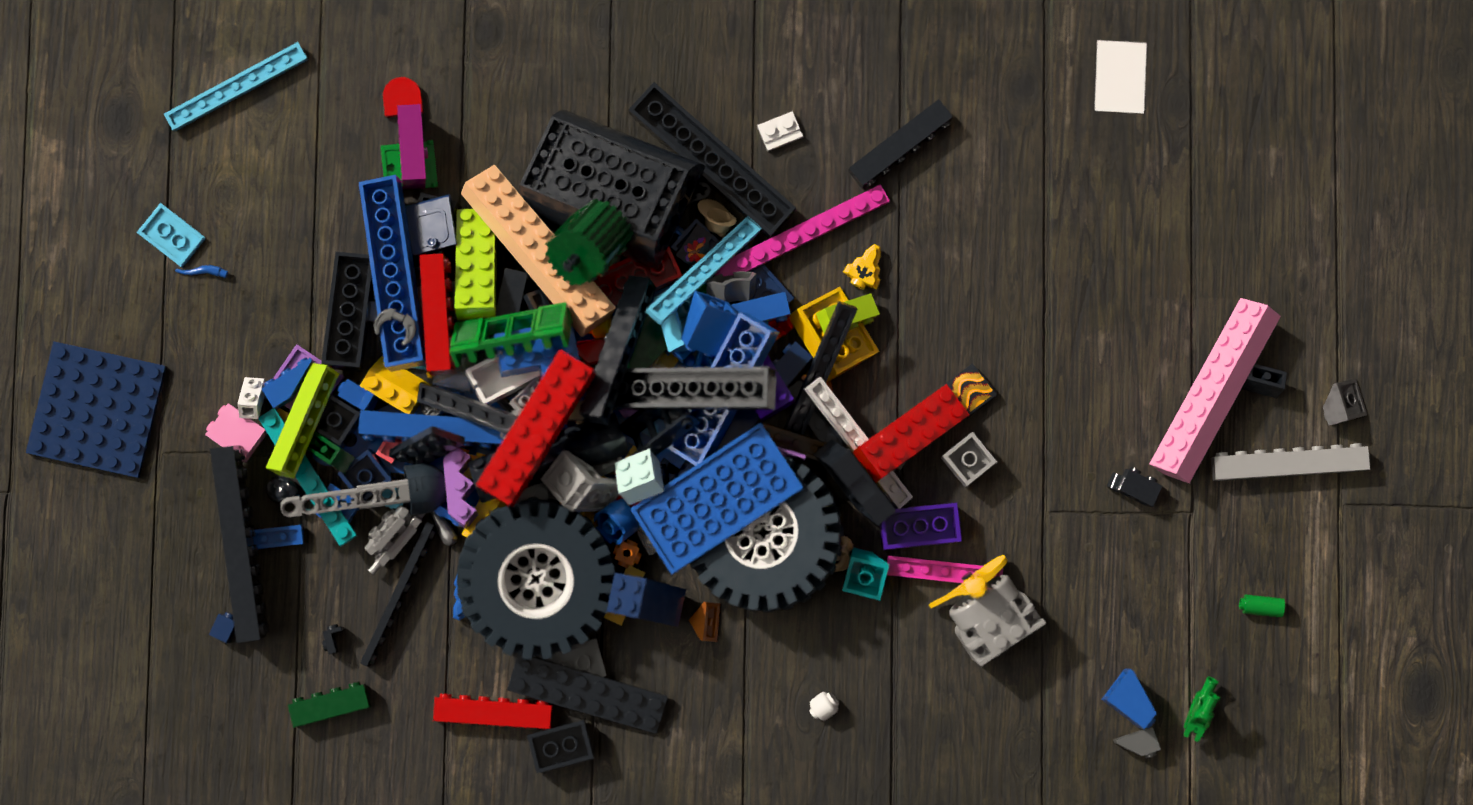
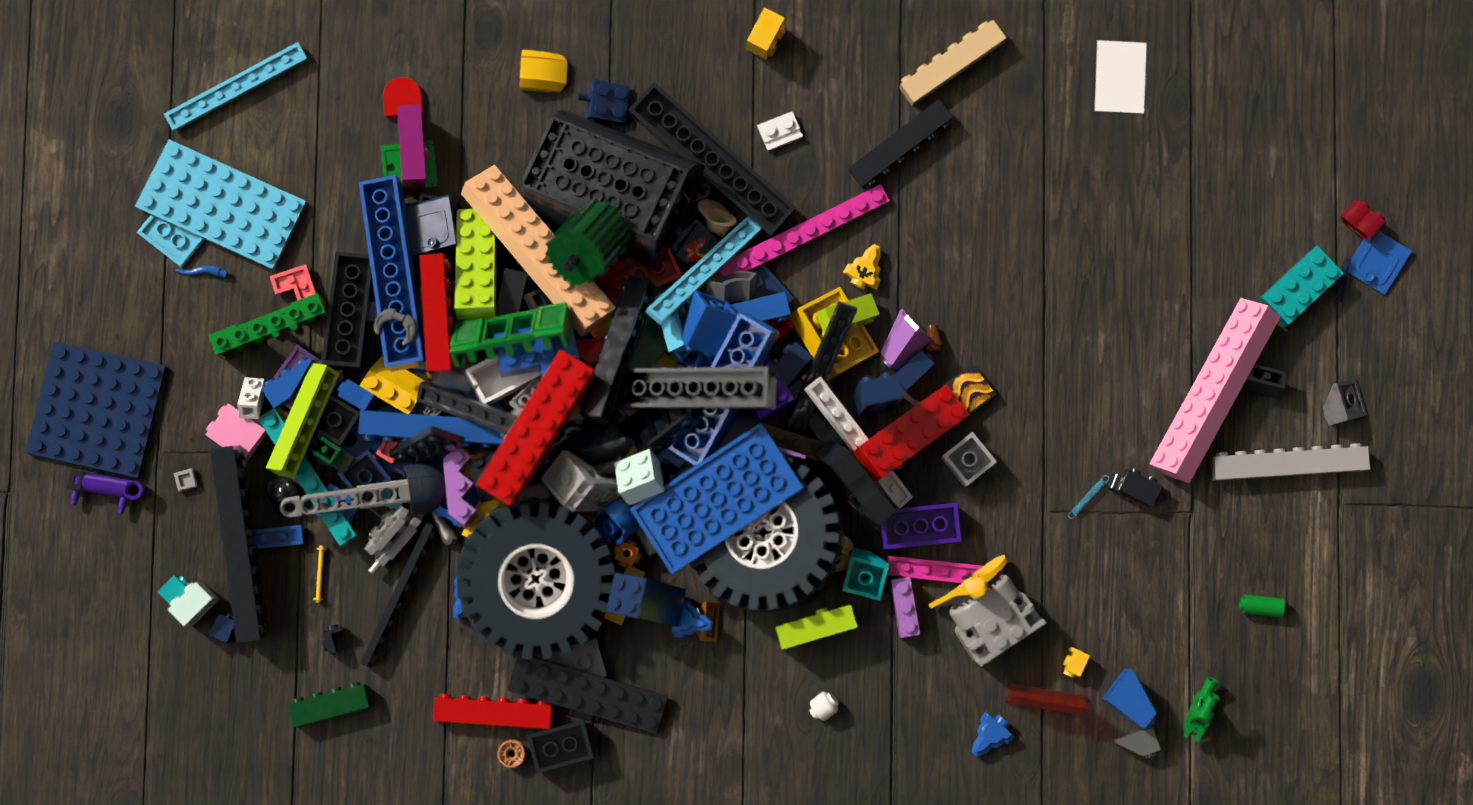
(104, 485): none -> dark purple piece
(173, 588): none -> teal brick
(185, 480): none -> light grey tile
(193, 603): none -> light aqua brick
(221, 204): none -> medium azure plate
(268, 324): none -> green window
(294, 279): none -> coral plate
(319, 575): none -> yellow axle
(508, 761): none -> nougat wheel
(542, 71): none -> yellow slope
(606, 101): none -> dark blue plate
(691, 621): none -> blue rock
(765, 33): none -> yellow brick
(816, 626): none -> lime brick
(878, 394): none -> dark blue brick
(903, 341): none -> medium lavender slope
(904, 607): none -> medium lavender brick
(914, 369): none -> dark blue brick
(935, 345): none -> reddish brown cone
(952, 63): none -> tan brick
(991, 734): none -> blue rock
(1046, 699): none -> clear red fence
(1075, 663): none -> yellow brick
(1085, 497): none -> medium azure piece
(1301, 285): none -> teal brick
(1343, 279): none -> dark blue piece
(1363, 221): none -> dark red brick
(1378, 262): none -> blue container

